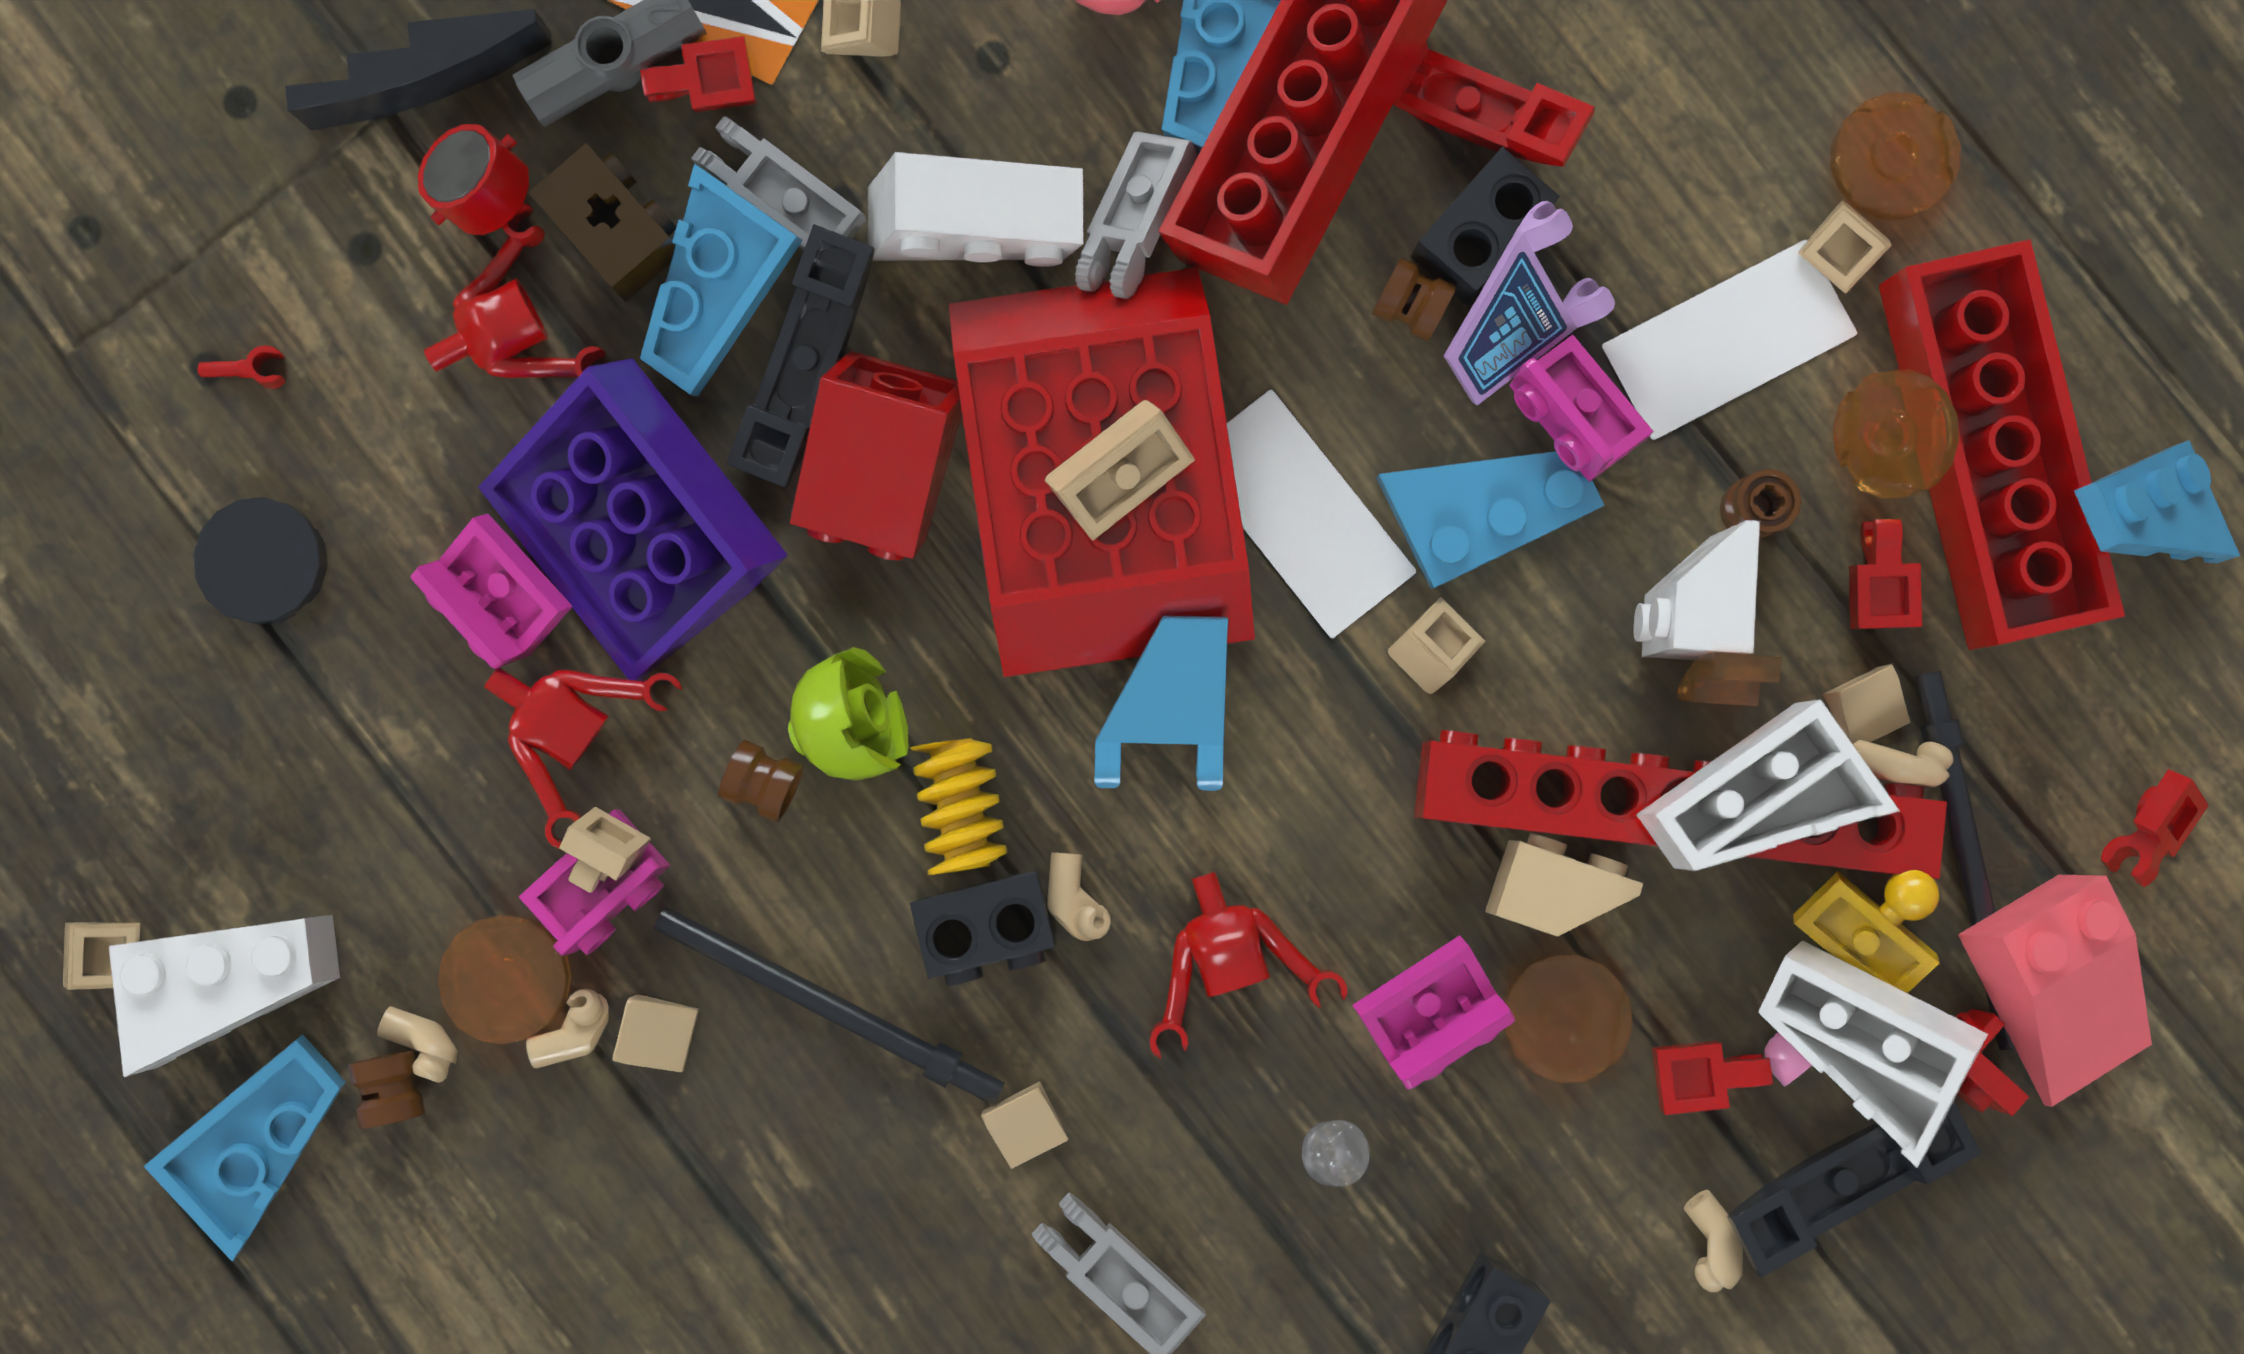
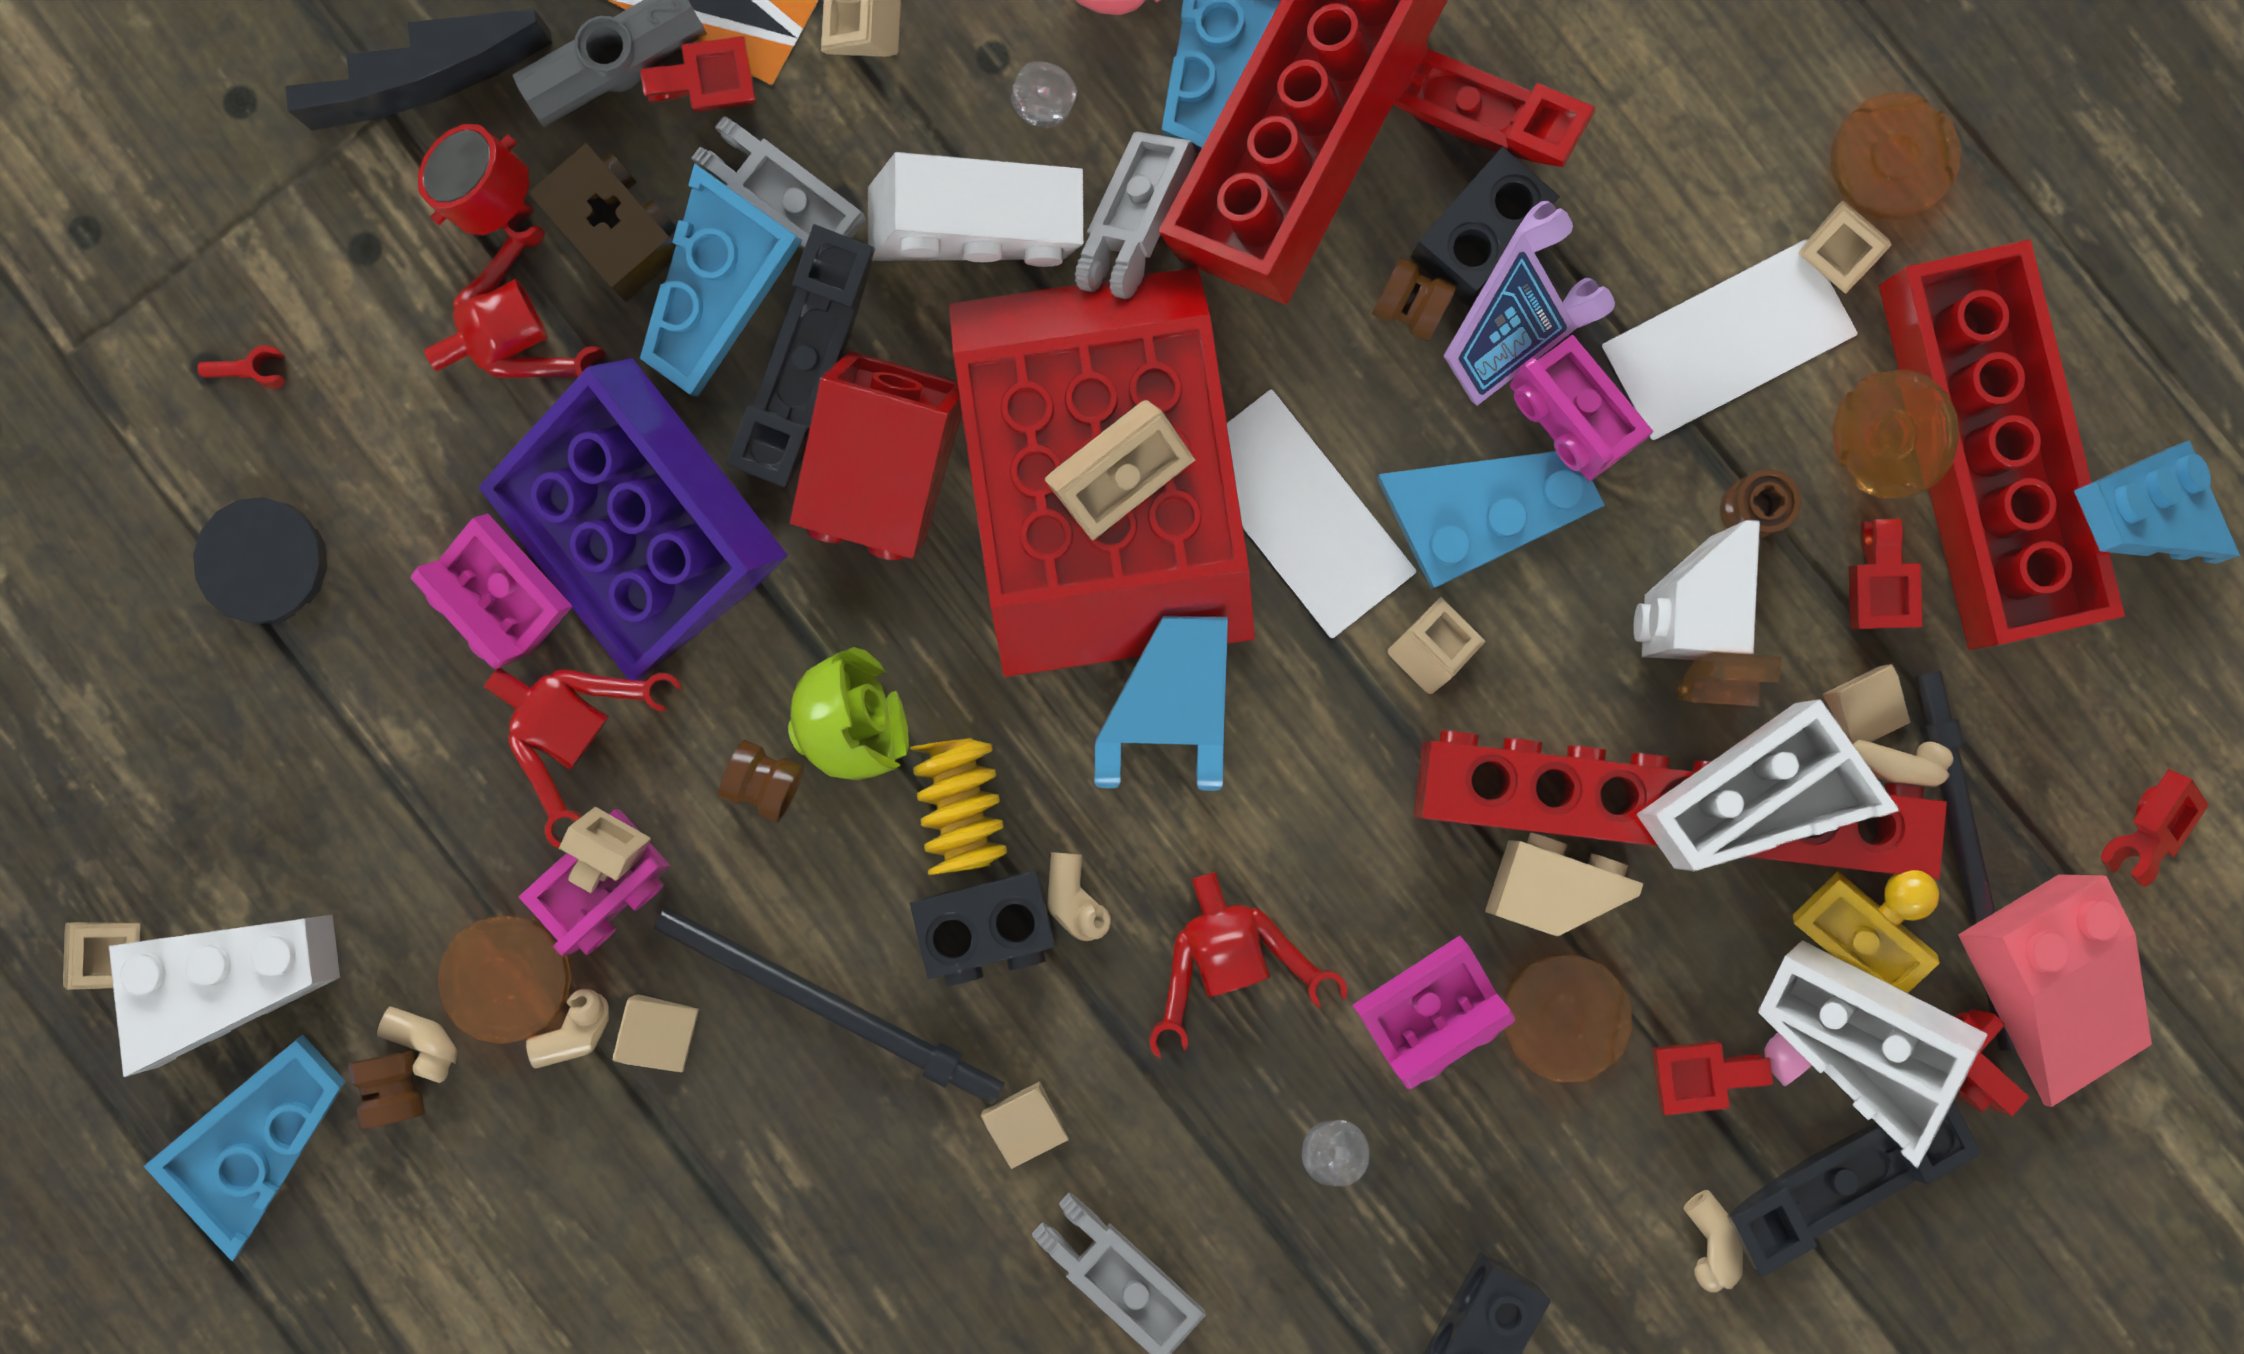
(1043, 94): none -> clear tile

